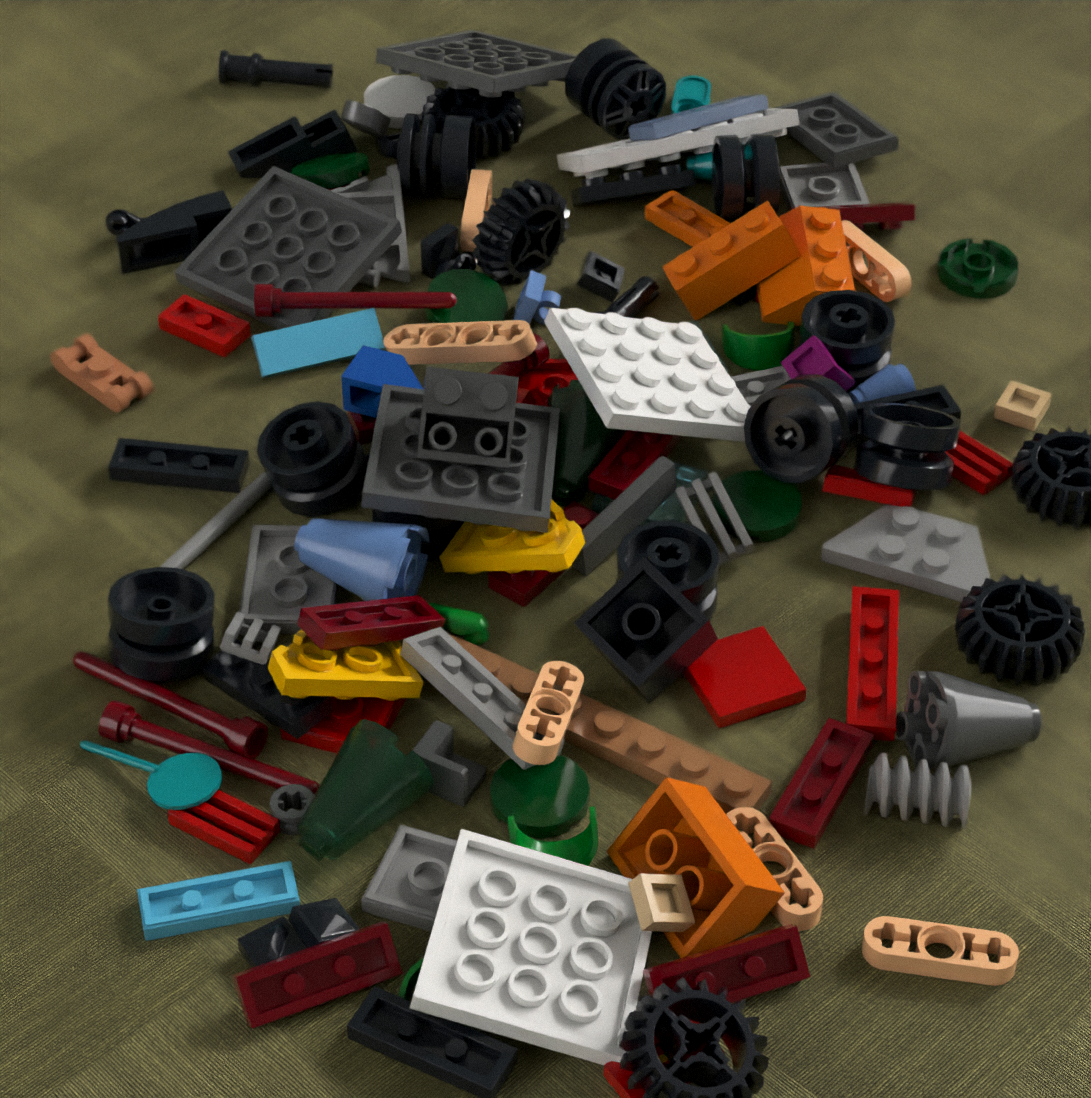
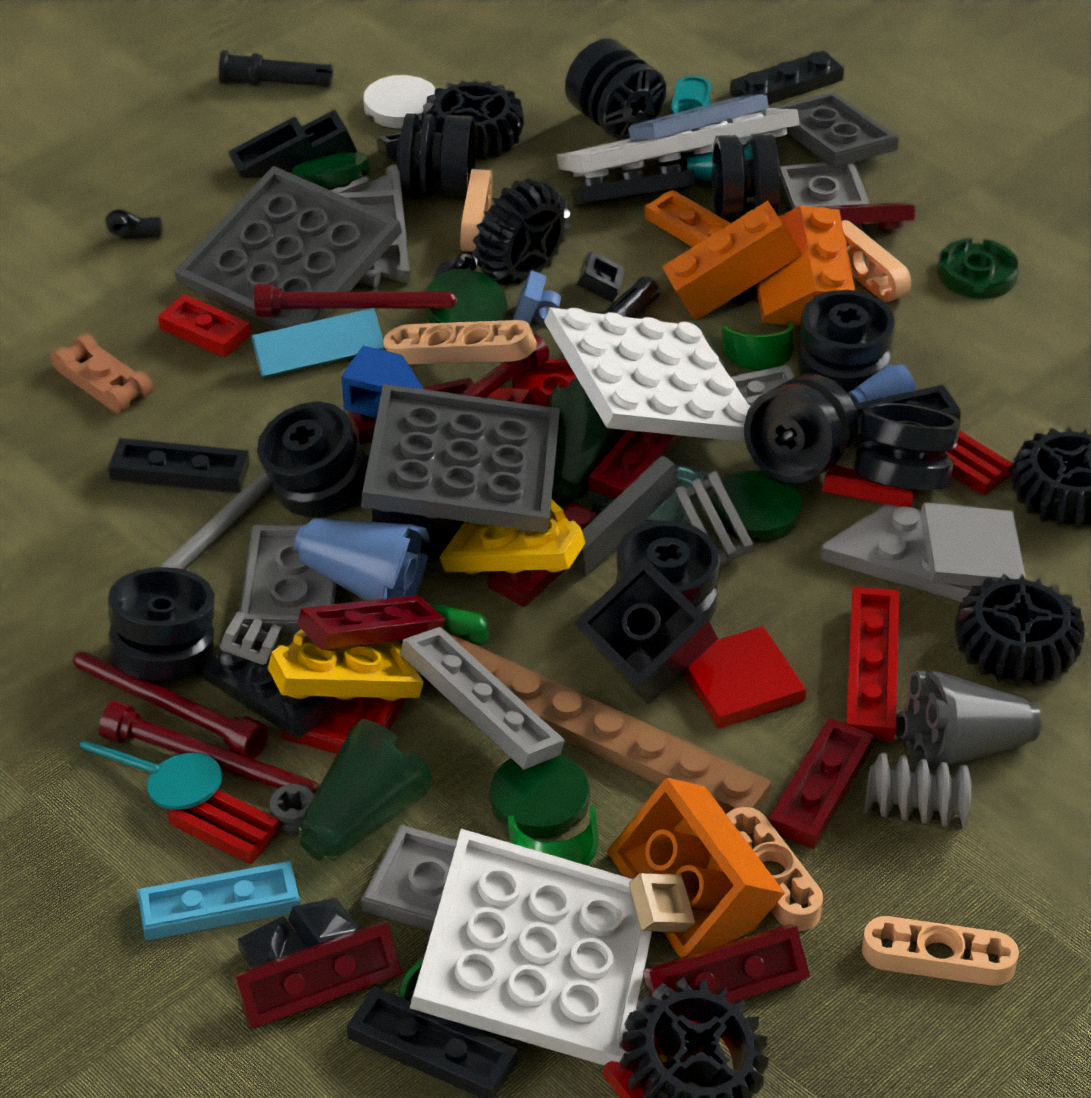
(171, 233): black slope -> none
(365, 118): flat silver beam -> none
(438, 248): black tile -> none
(453, 775): dark grey panel -> none
(467, 417): dark grey slope -> none
(478, 62): dark grey plate -> none
(552, 726): light nougat beam -> none
(790, 77): none -> black plate
(815, 359): magenta panel -> none
(970, 544): none -> light grey tile
(1022, 405): tan plate -> none

